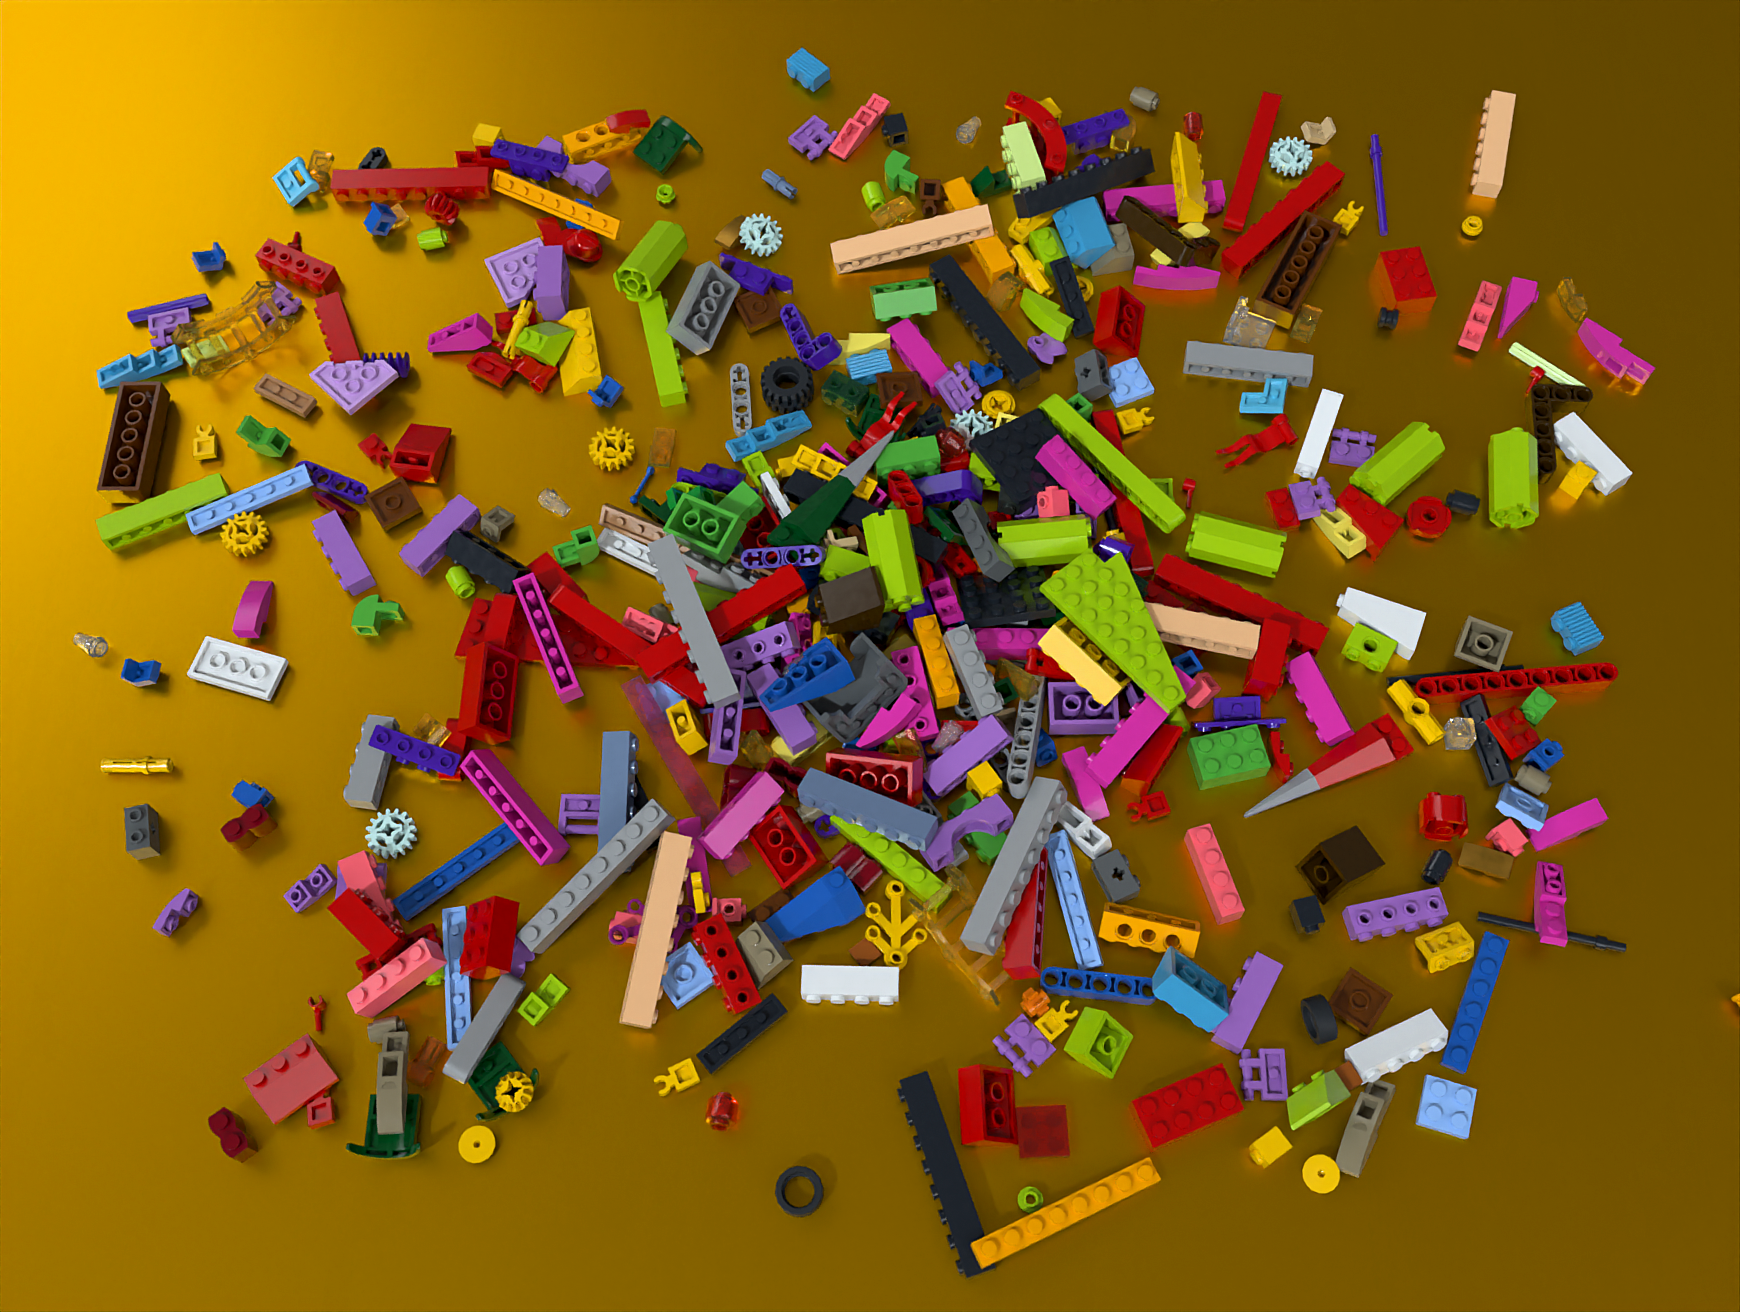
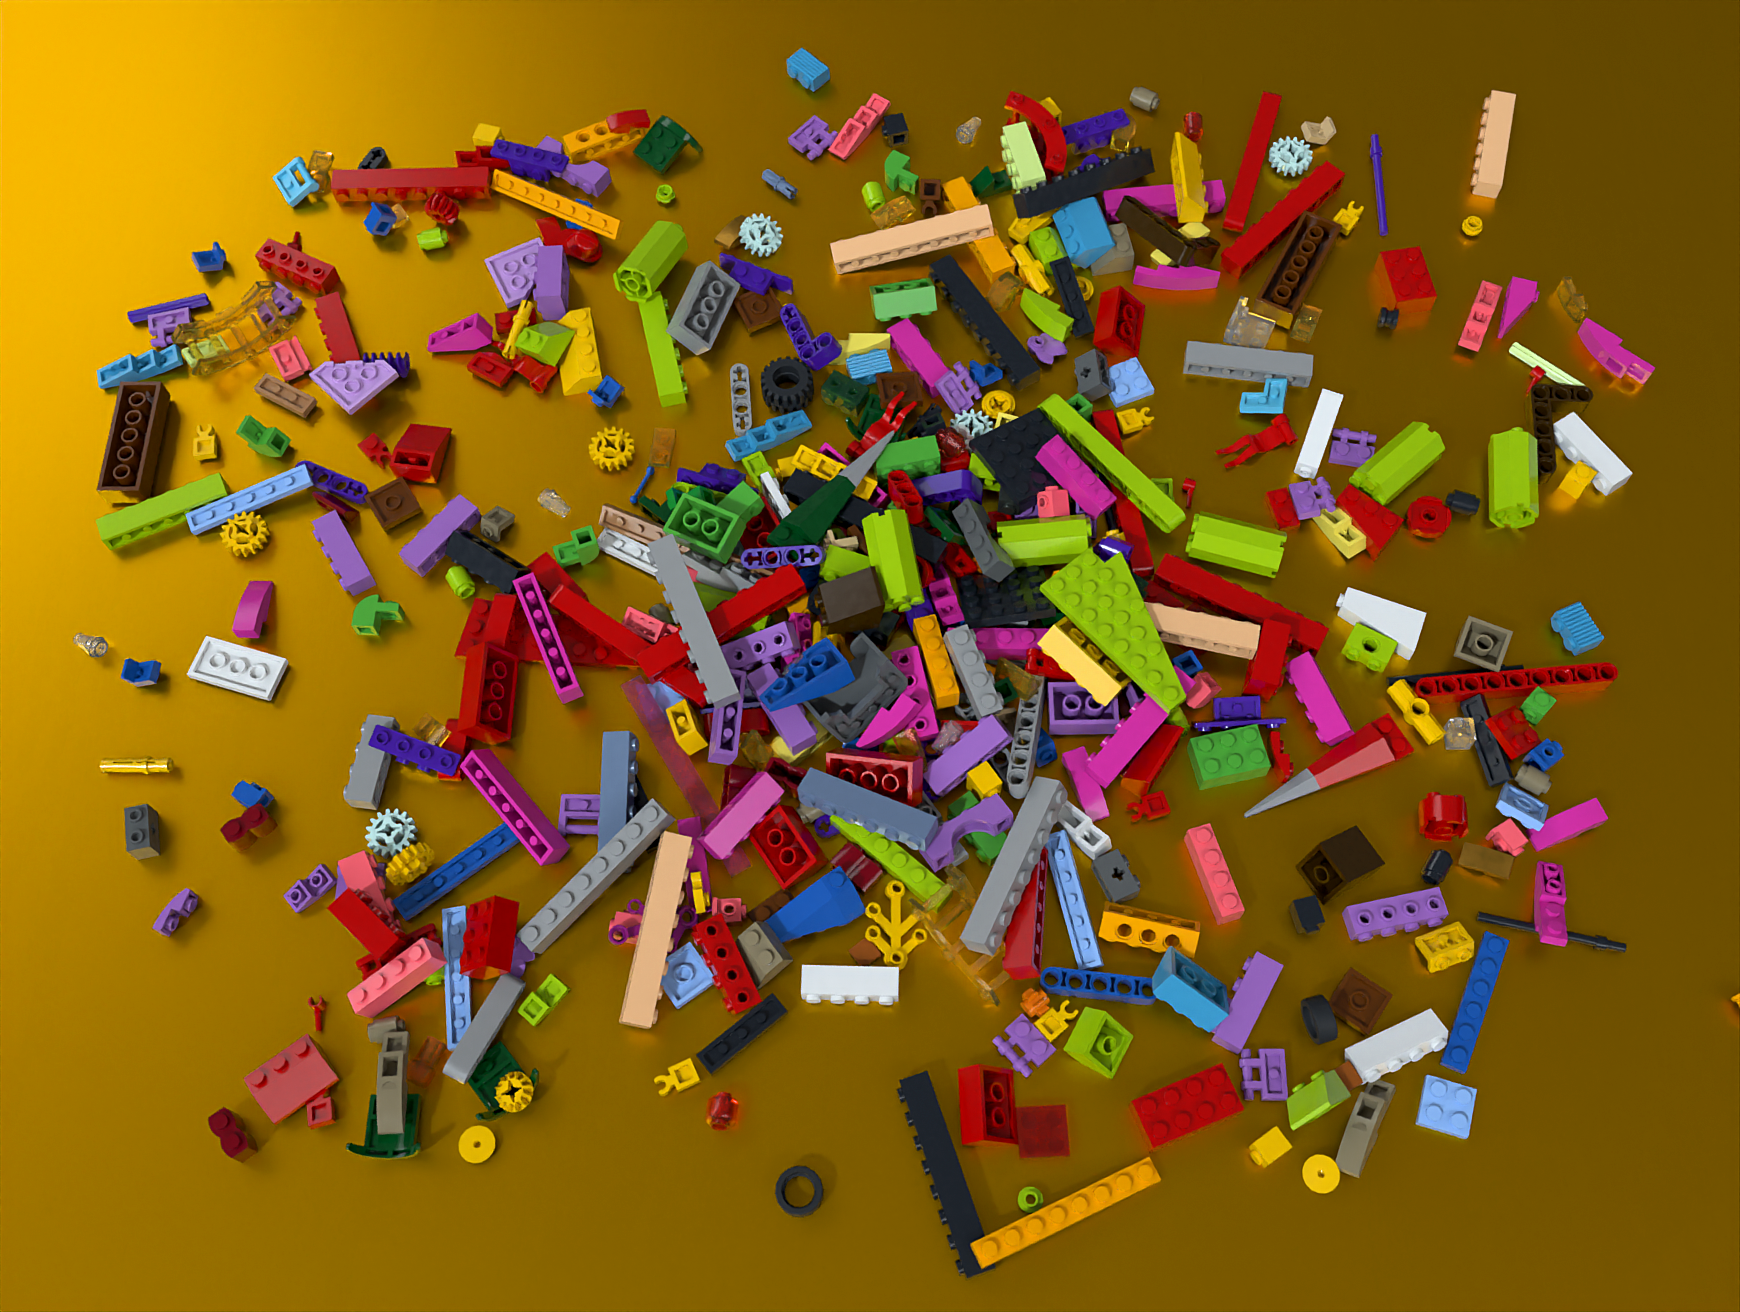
(290, 358): none -> coral plate
(410, 863): none -> yellow gear

